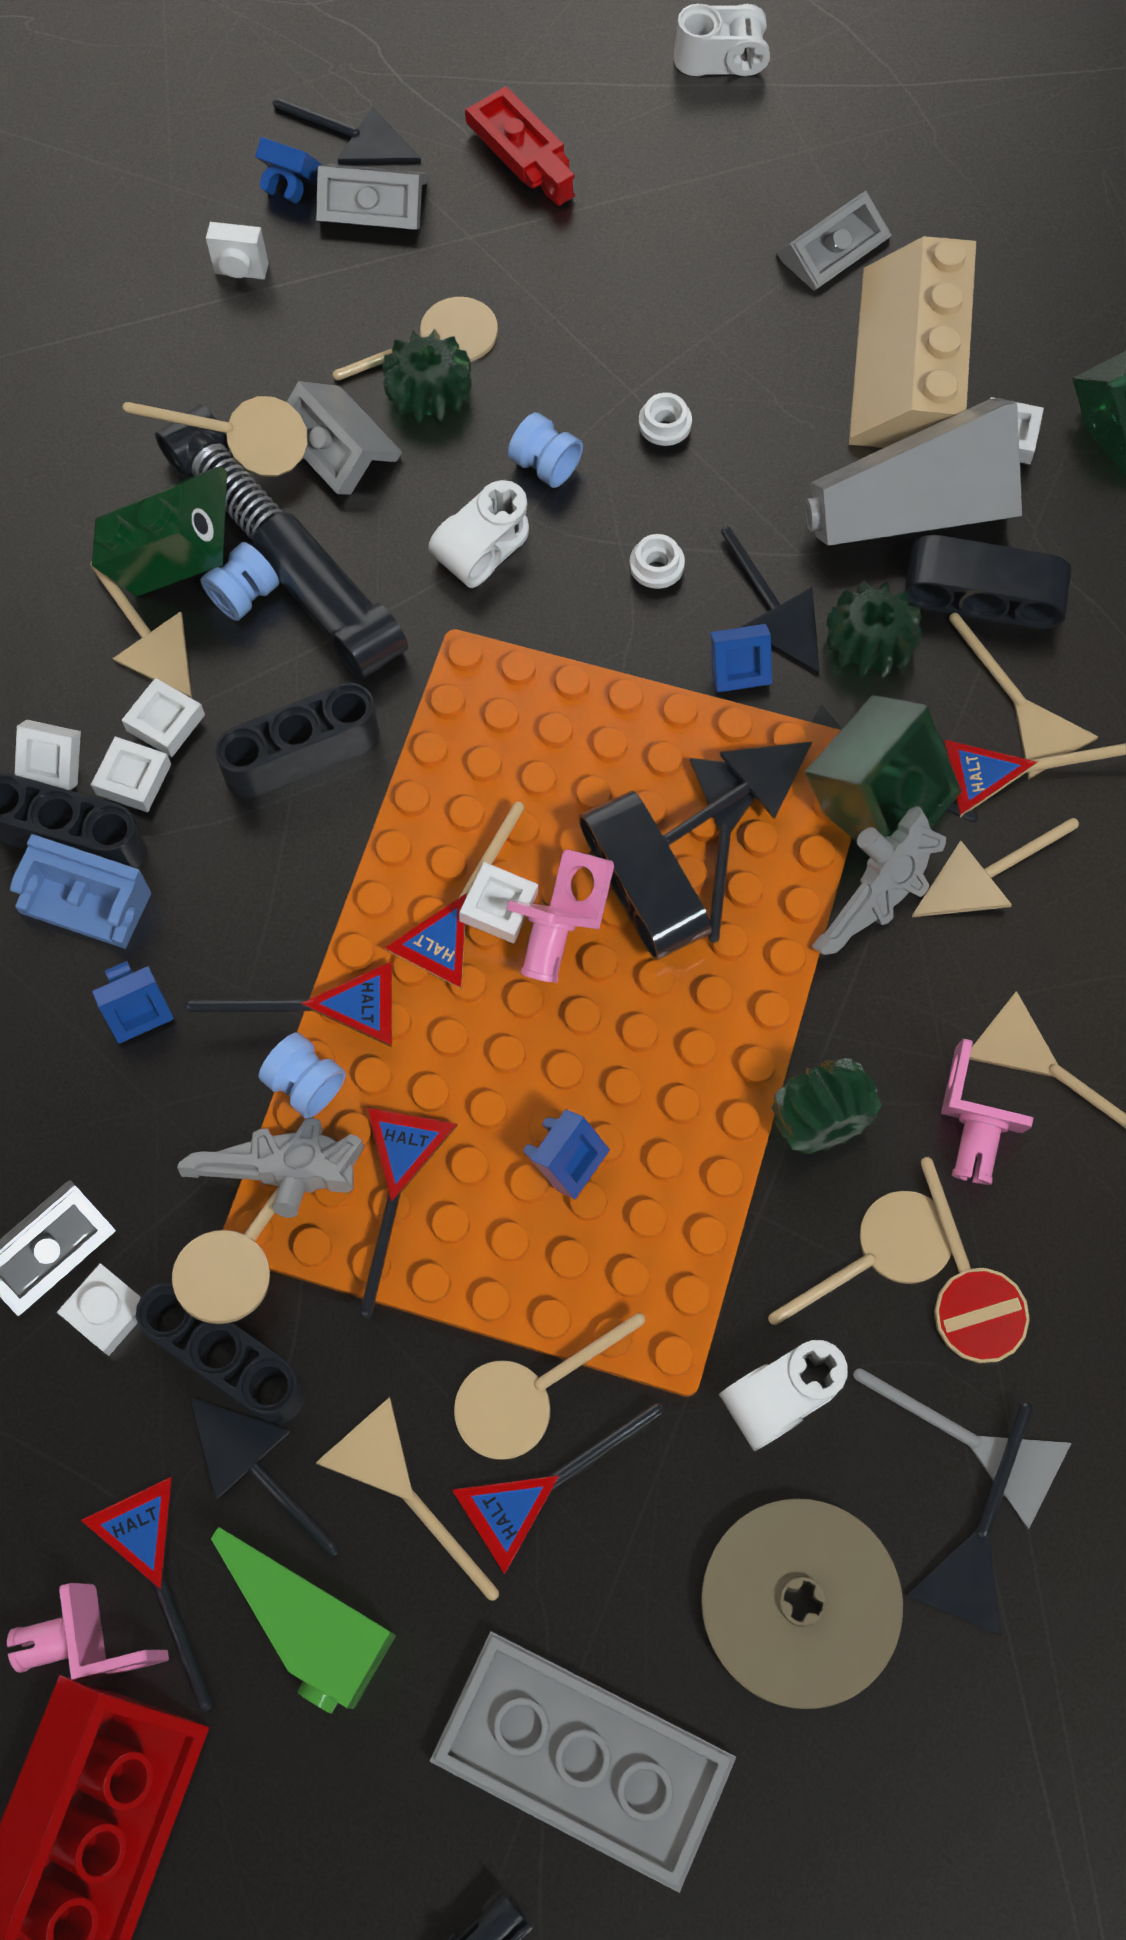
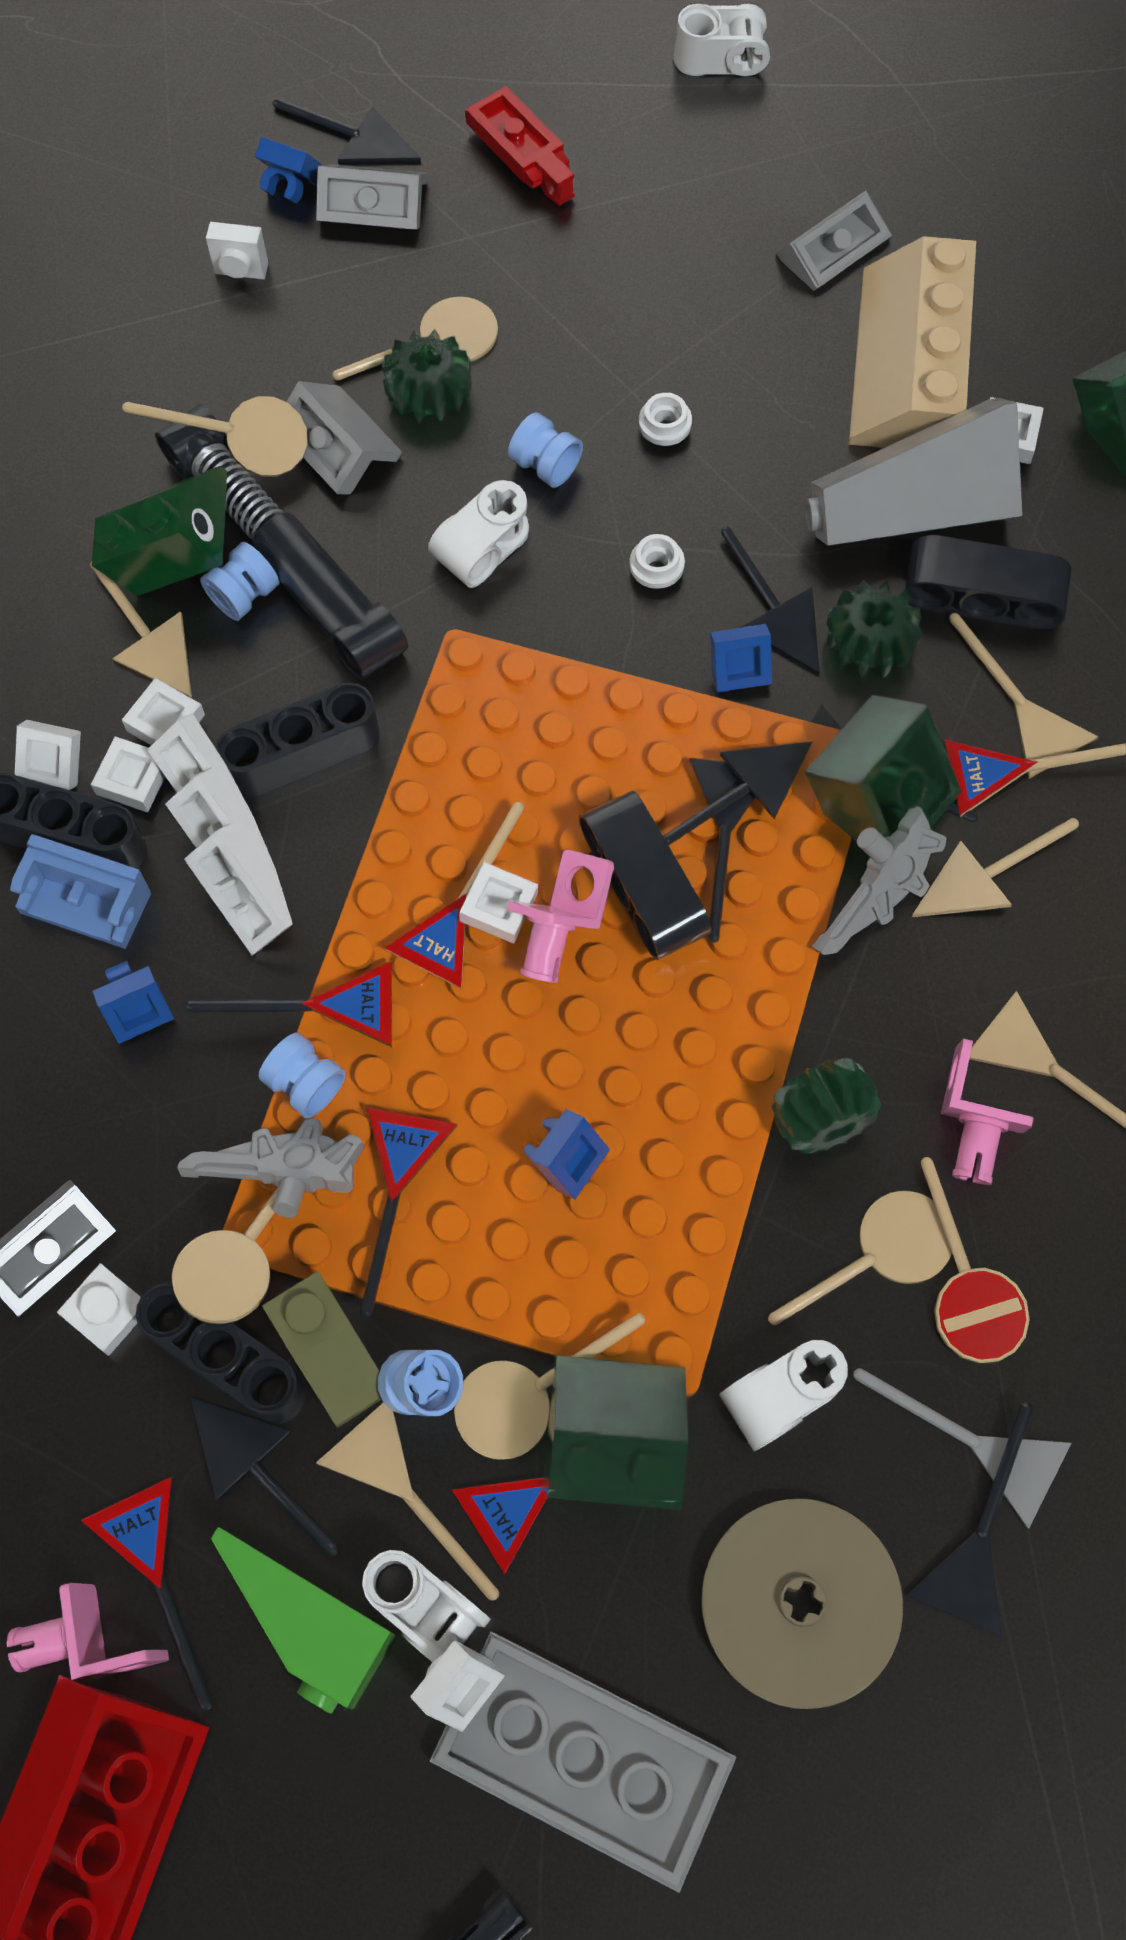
(229, 847): none -> white slope
(325, 1348): none -> olive slope
(425, 1608): none -> white piece
(435, 1382): none -> light blue wheel
(457, 1686): none -> white plate
(617, 1433): none -> clear green slope

